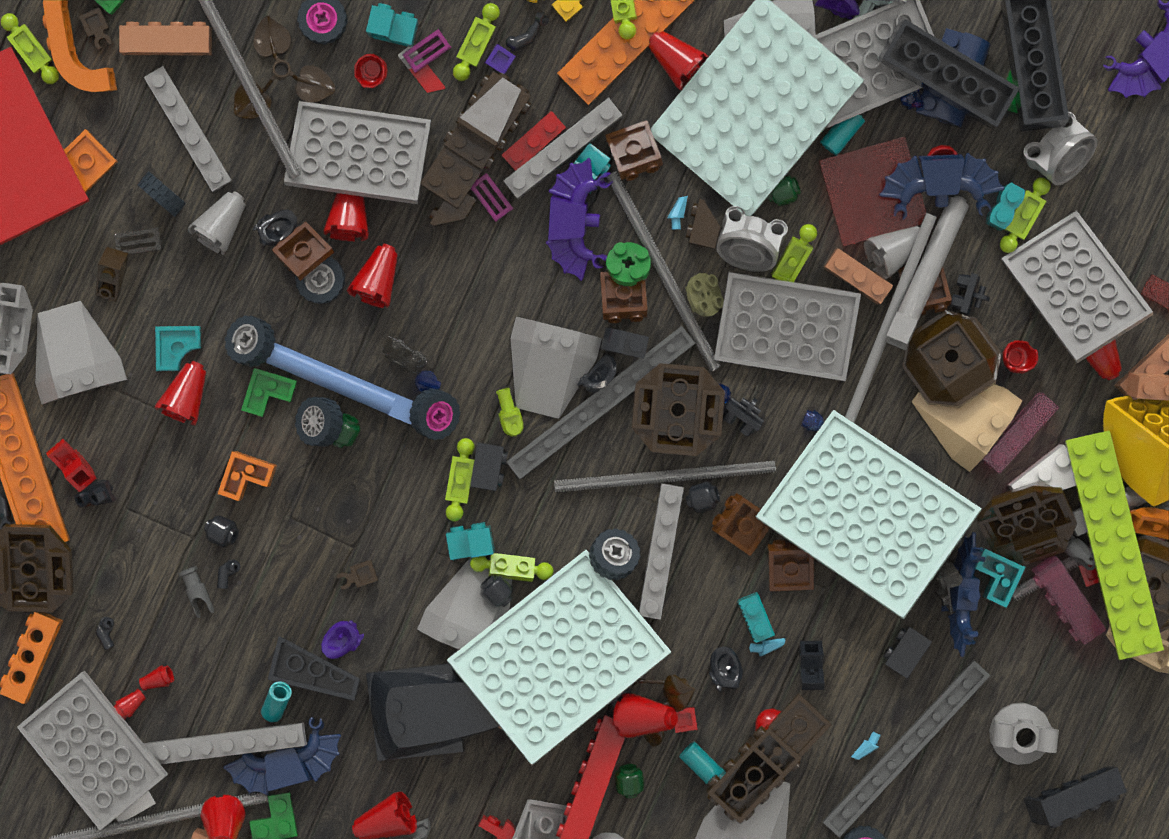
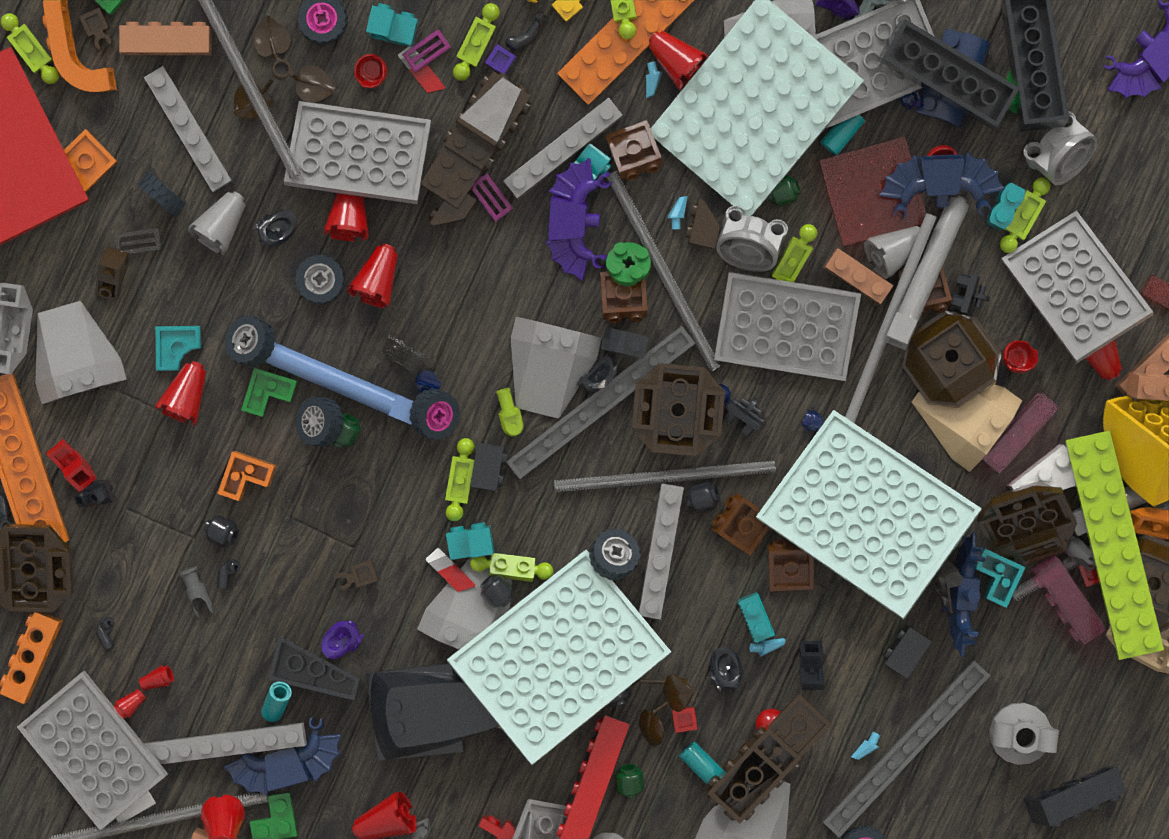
(302, 251): reddish brown plate -> none
(449, 571): none -> sticker
(534, 141): red plate -> none
(642, 716): red cone -> none
(652, 79): none -> medium azure bar
(704, 294): olive plate -> none

